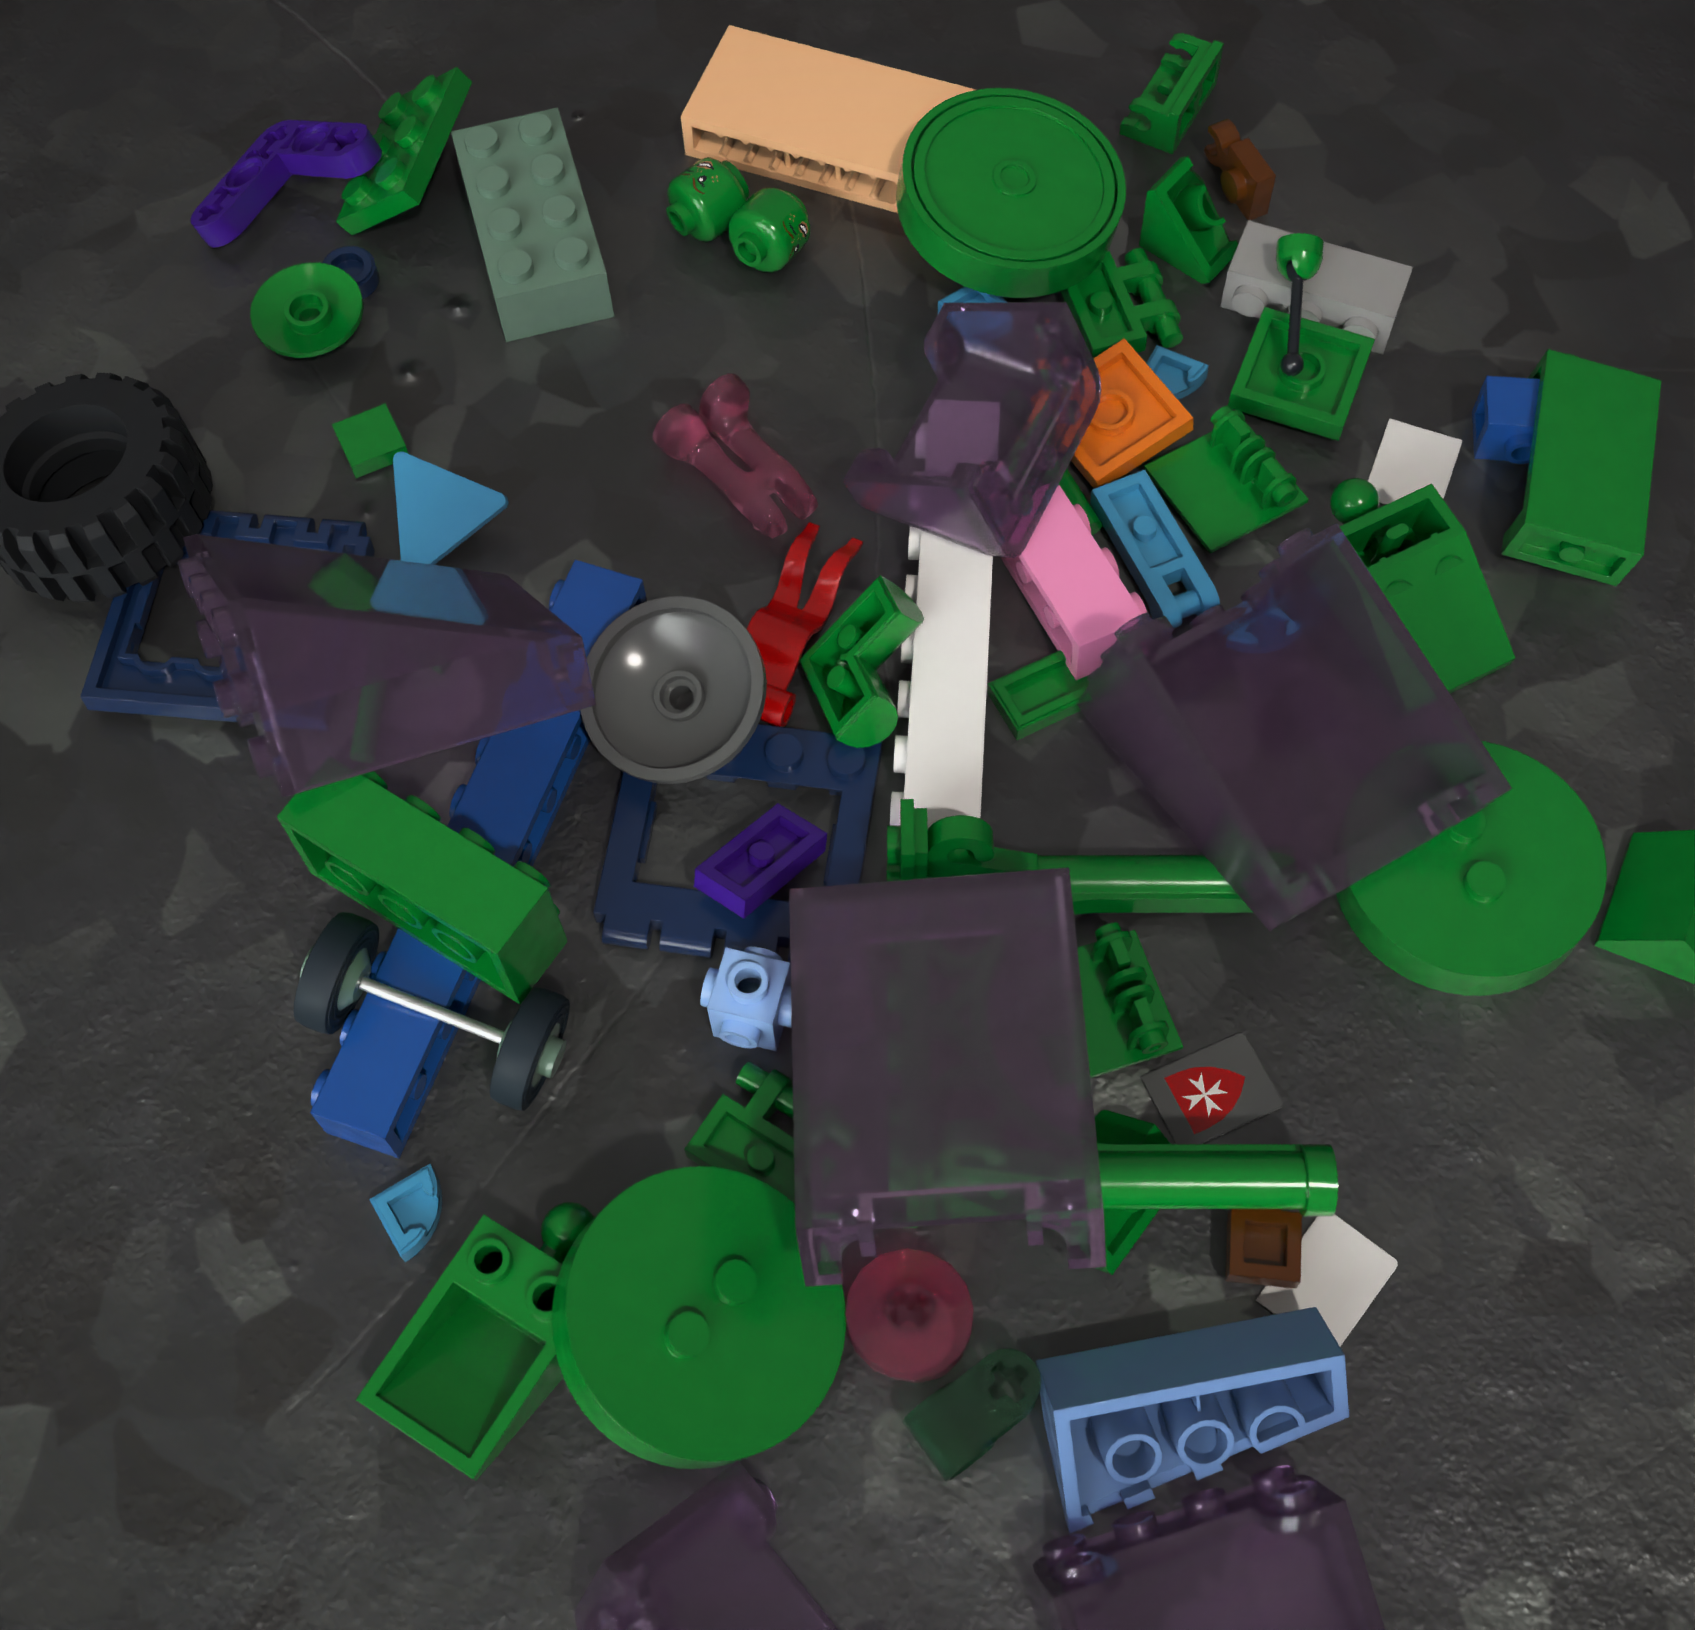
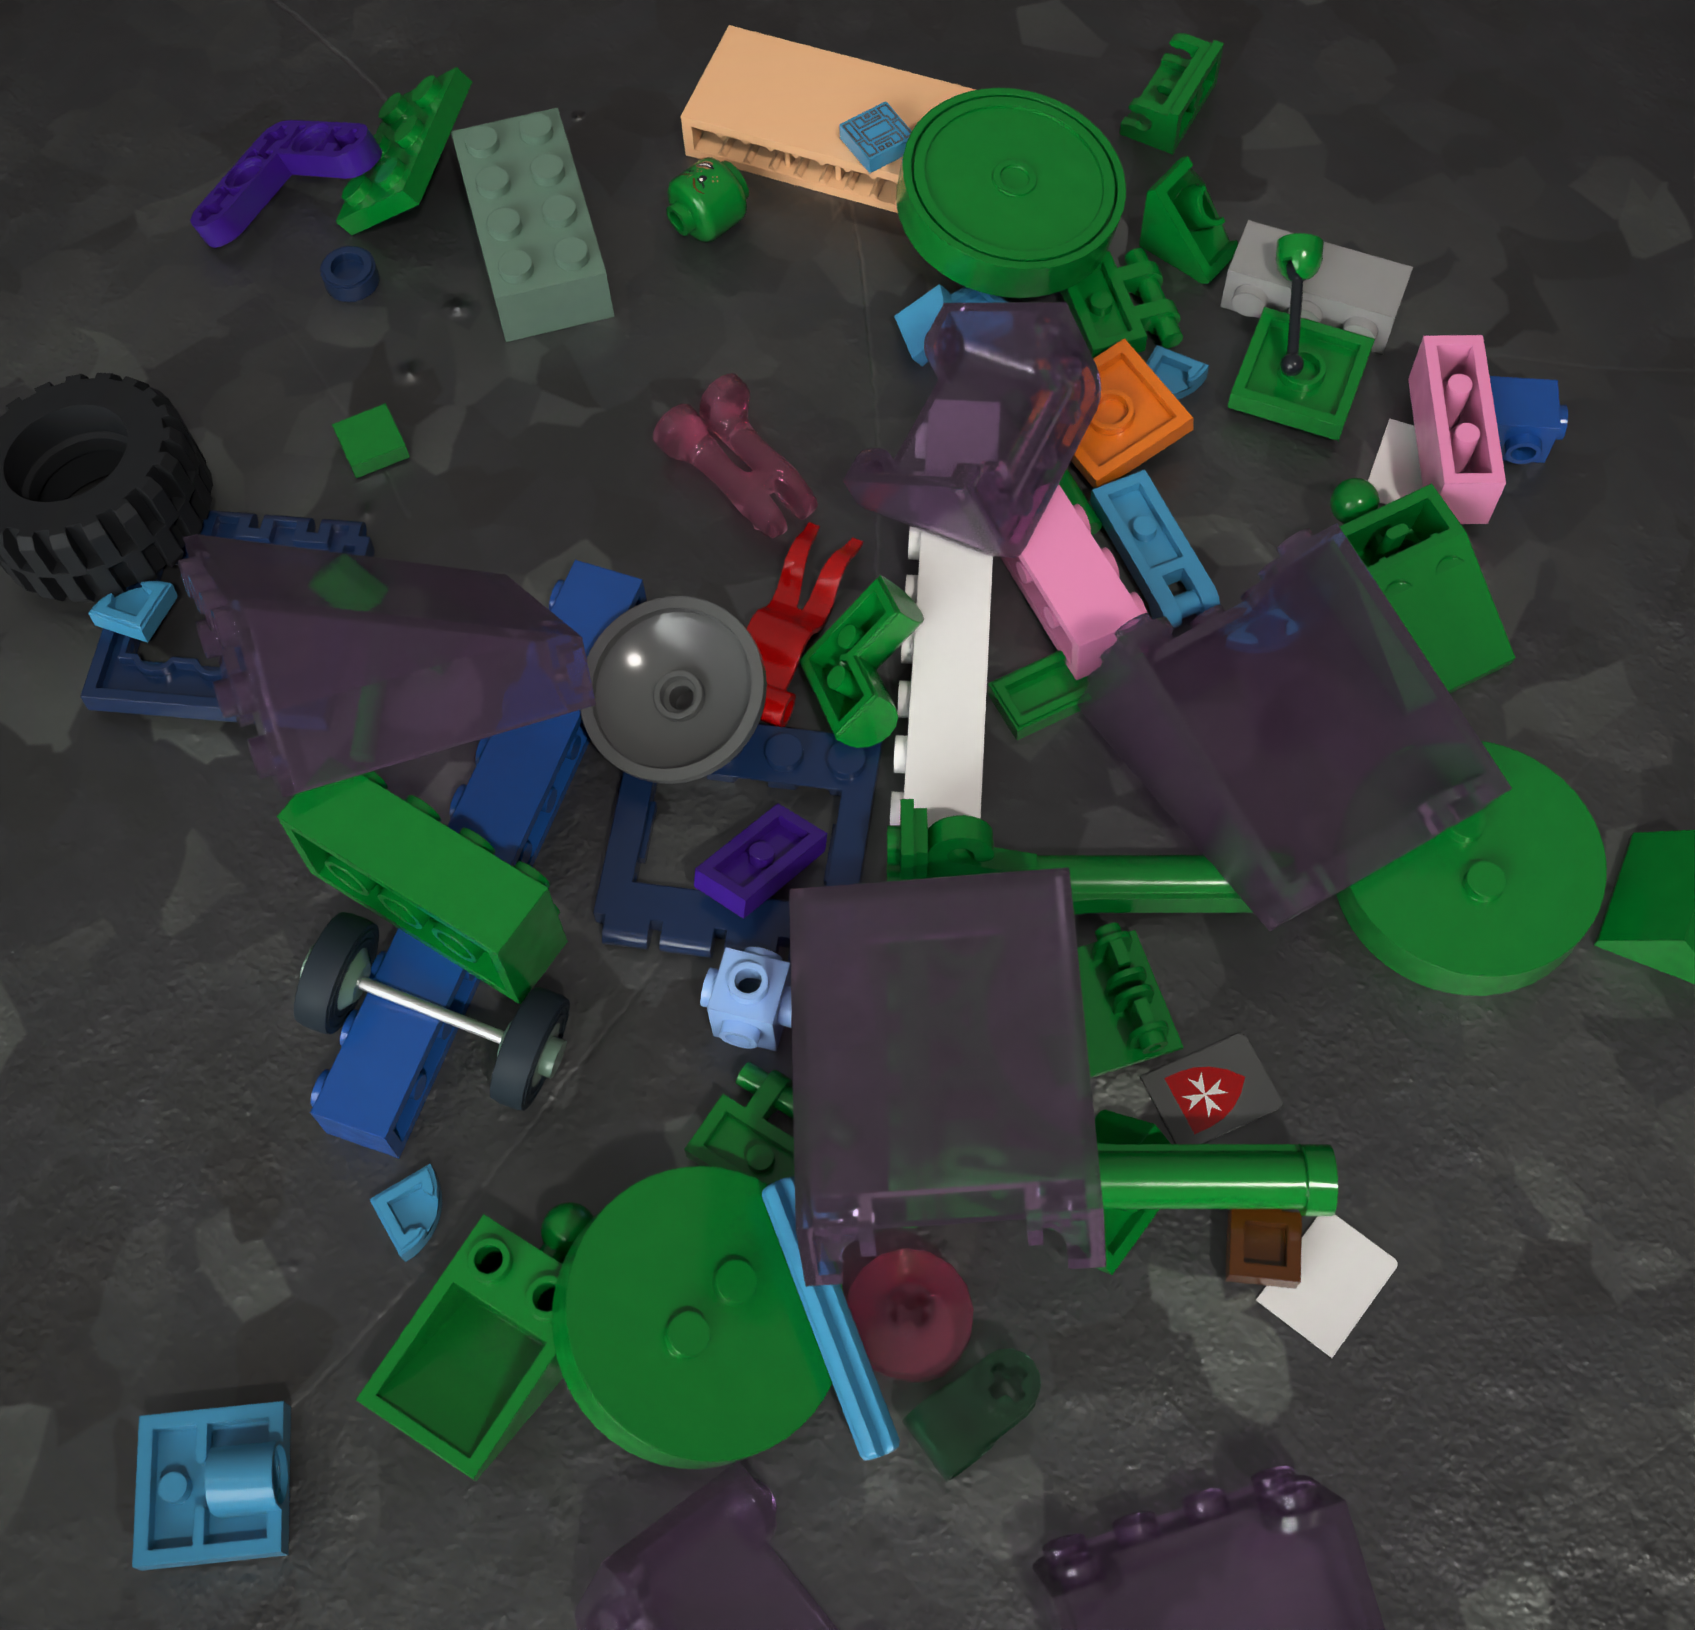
(136, 611): none -> dark azure tile
(212, 1486): none -> dark azure plate
(306, 310): green dish -> none
(438, 508): dark azure piece -> none
(769, 229): green head -> none
(836, 1336): none -> dark azure axle
(875, 136): none -> dark azure tile
(918, 318): none -> dark azure tile
(1184, 1405): medium blue wedge -> none
(1226, 482): green hinge -> none
(1245, 173): reddish brown plate -> none
(1457, 425): none -> bright pink brick
(1587, 469): green panel -> none

